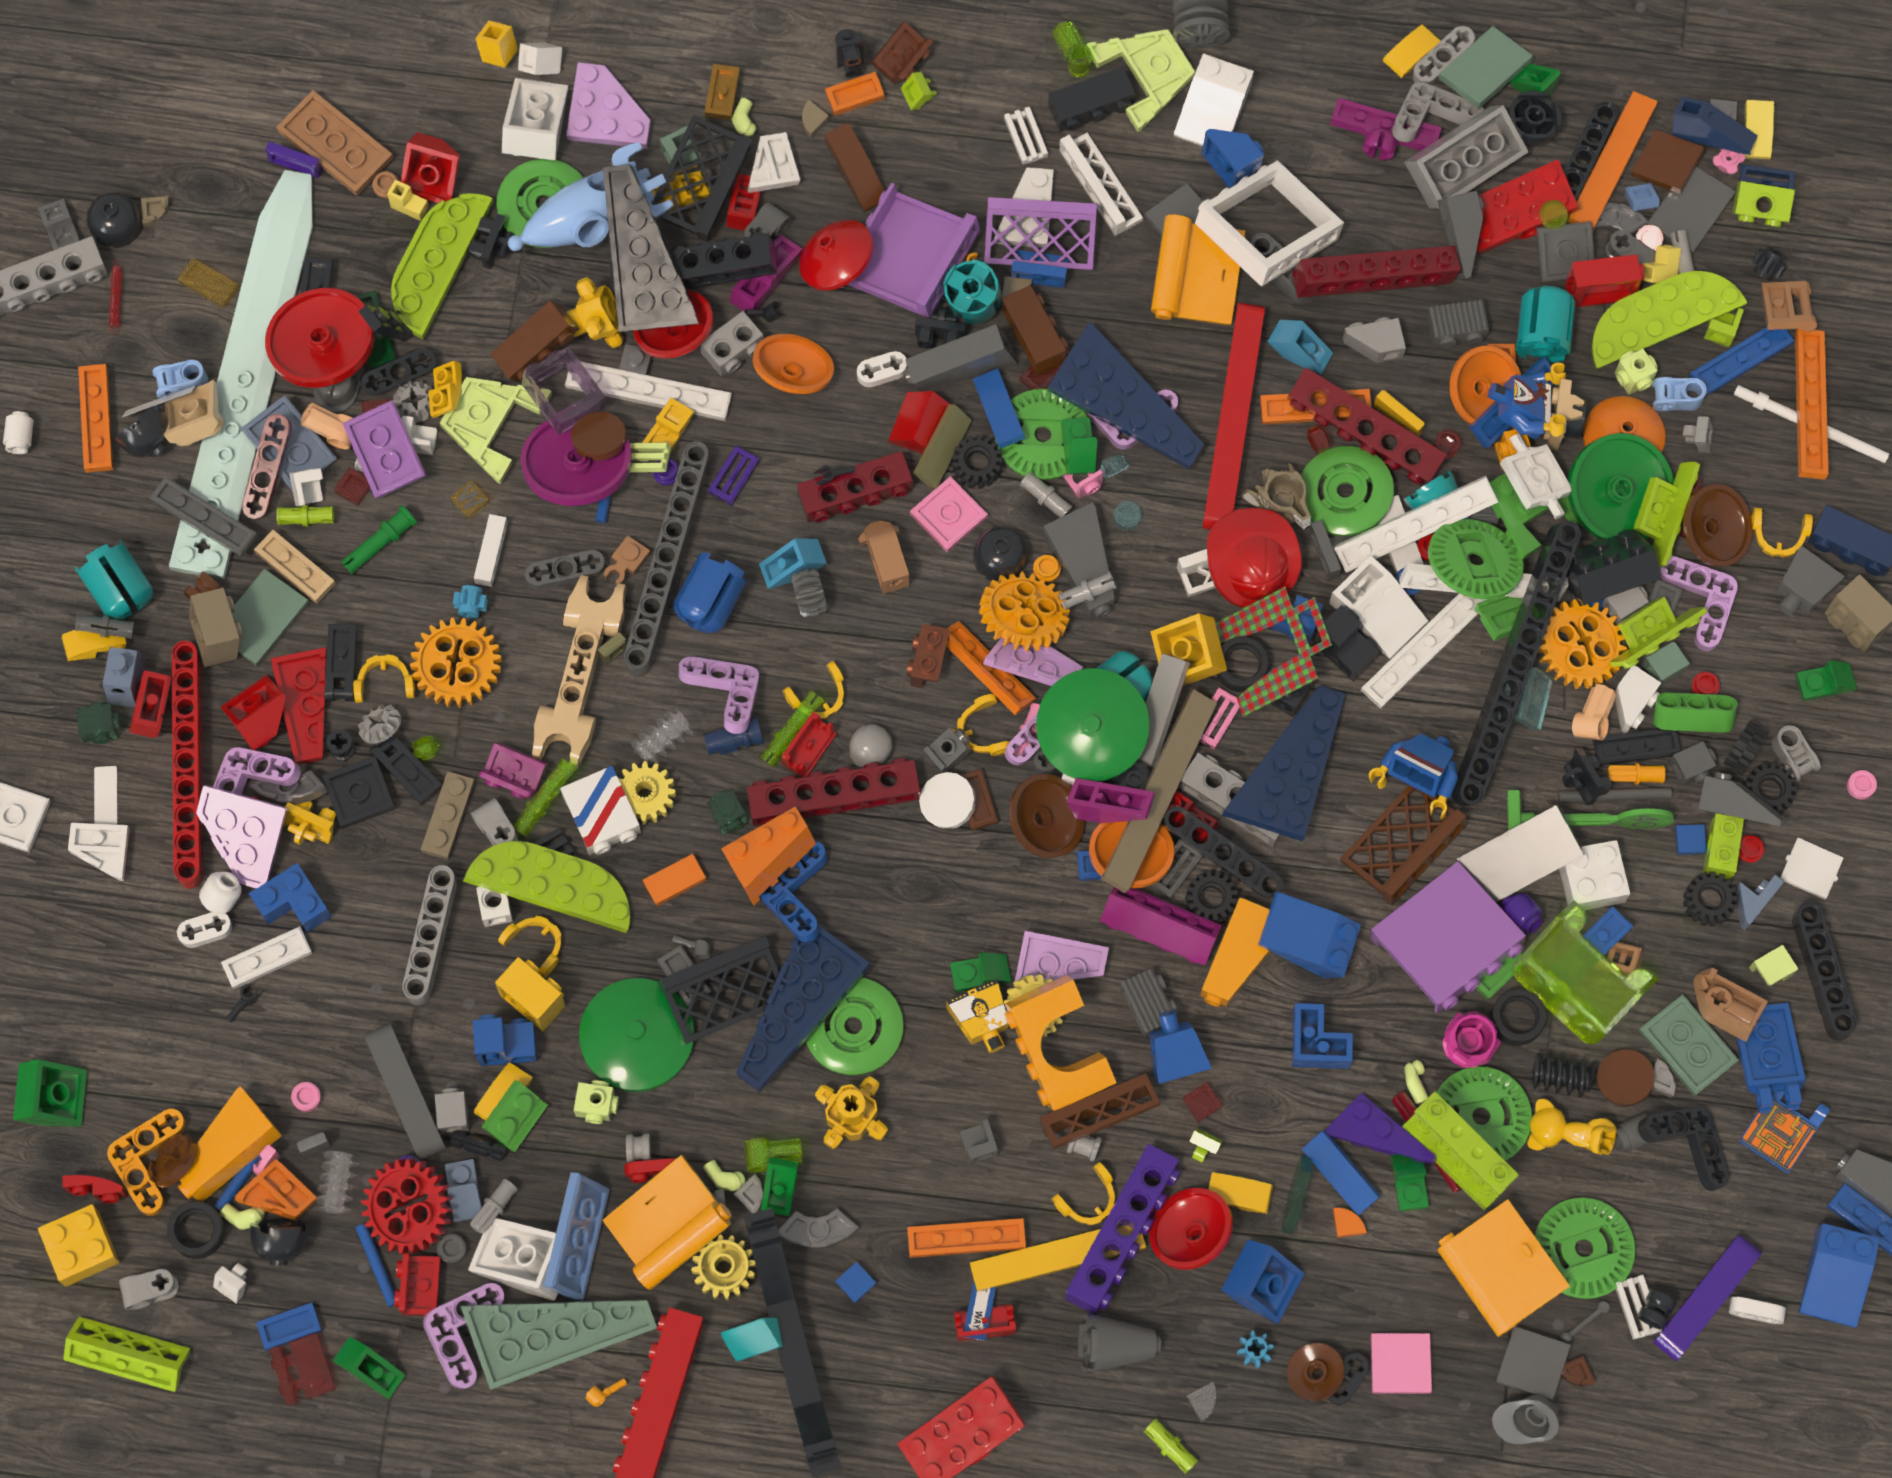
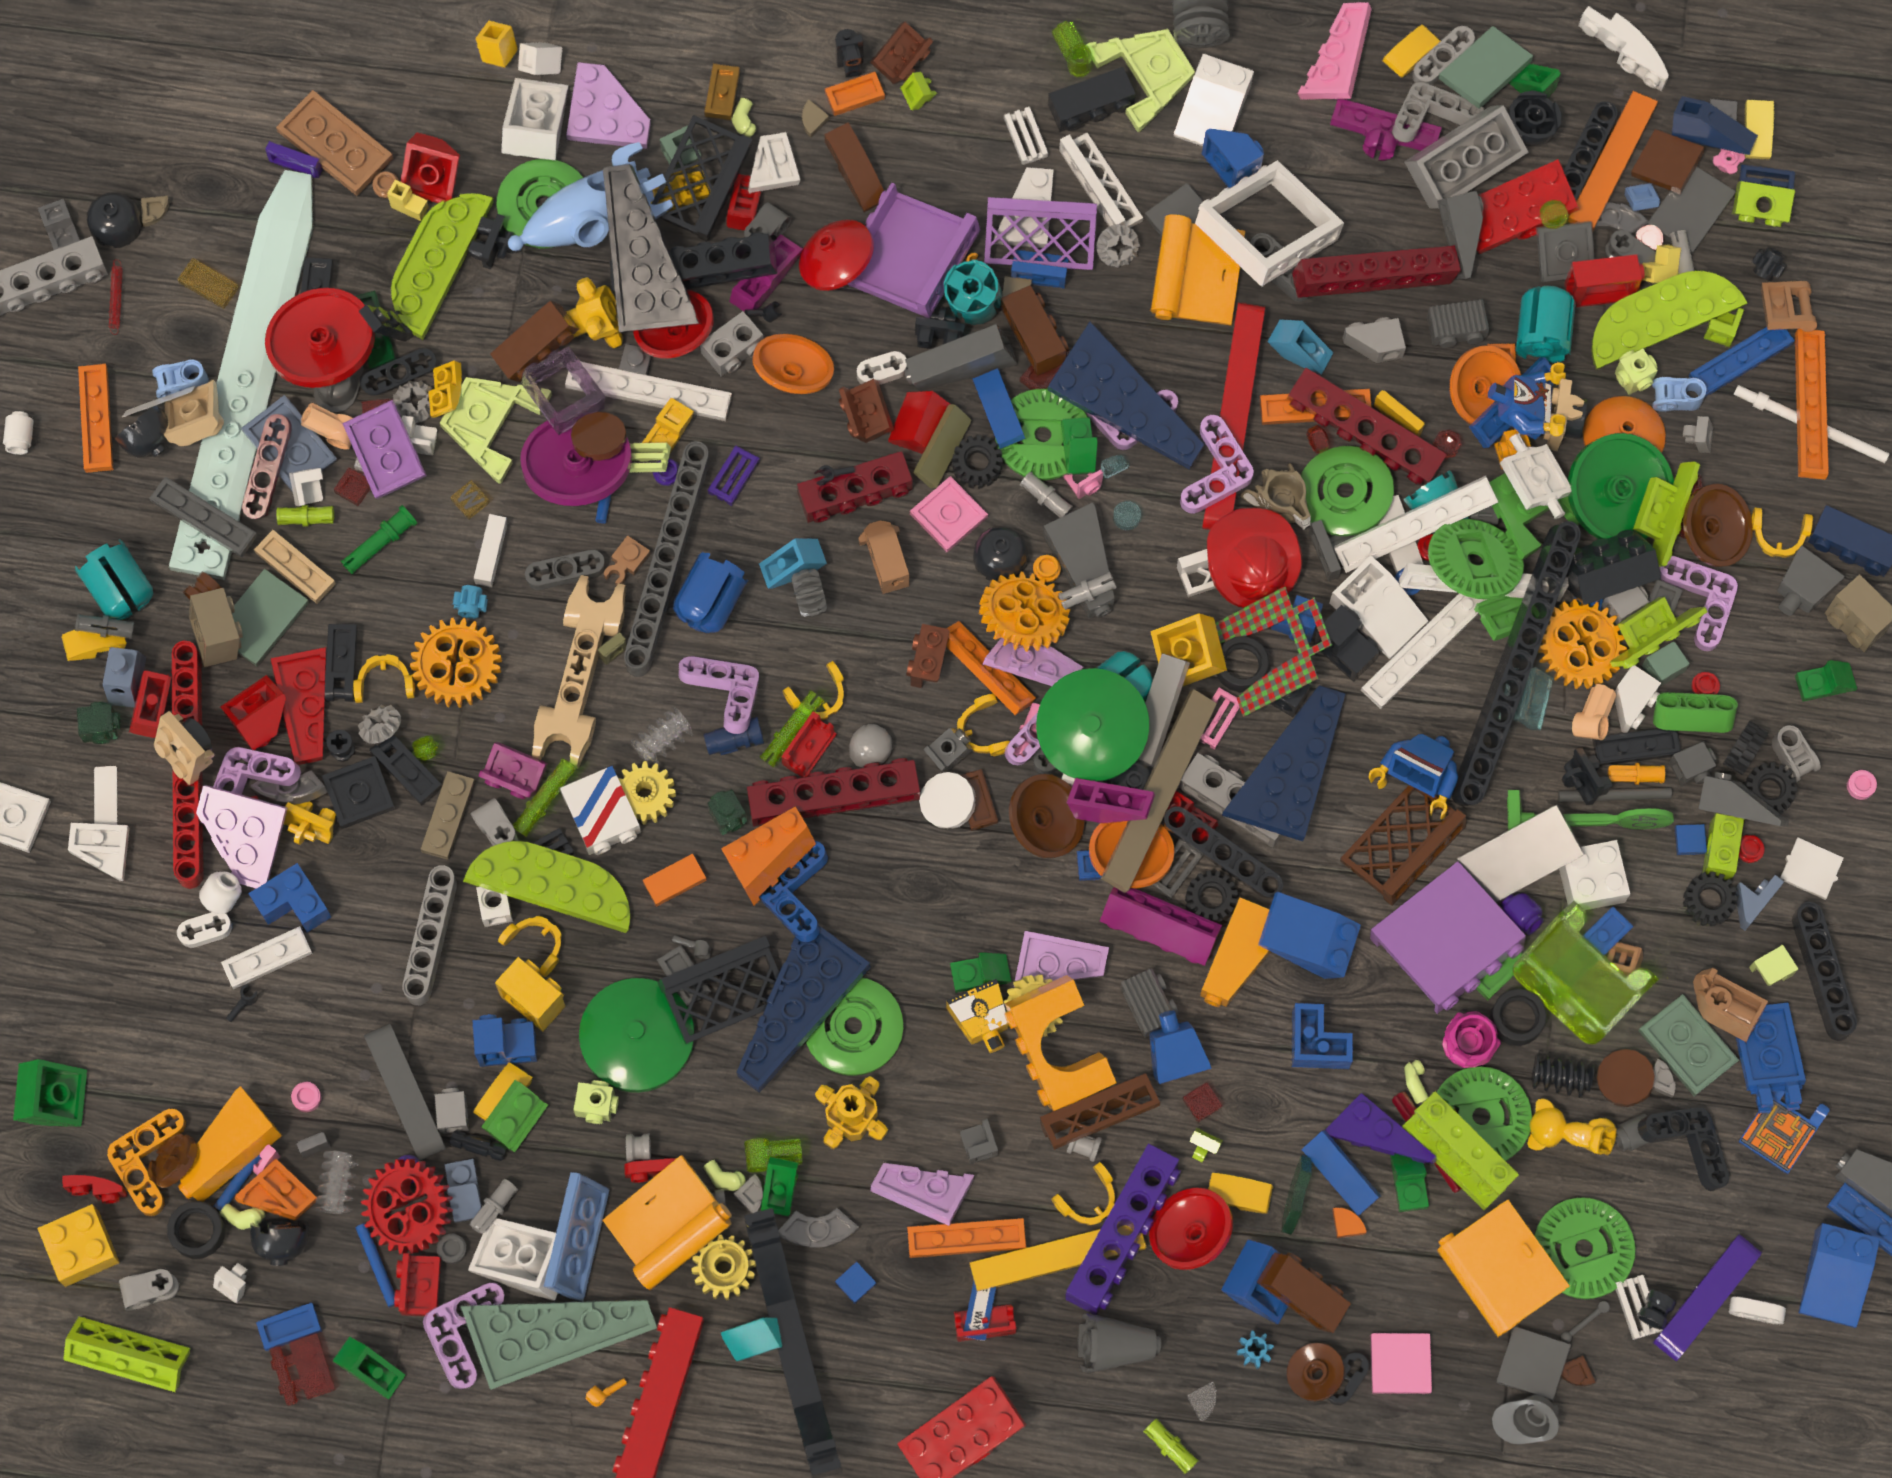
(184, 746): none -> tan piece
(866, 411): none -> copper bracket
(922, 1191): none -> lavender wing
(1110, 238): none -> light grey gear
(1225, 474): none -> lavender beam
(1304, 1291): none -> reddish brown brick
(1339, 58): none -> bright pink wing
(1635, 50): none -> white slope

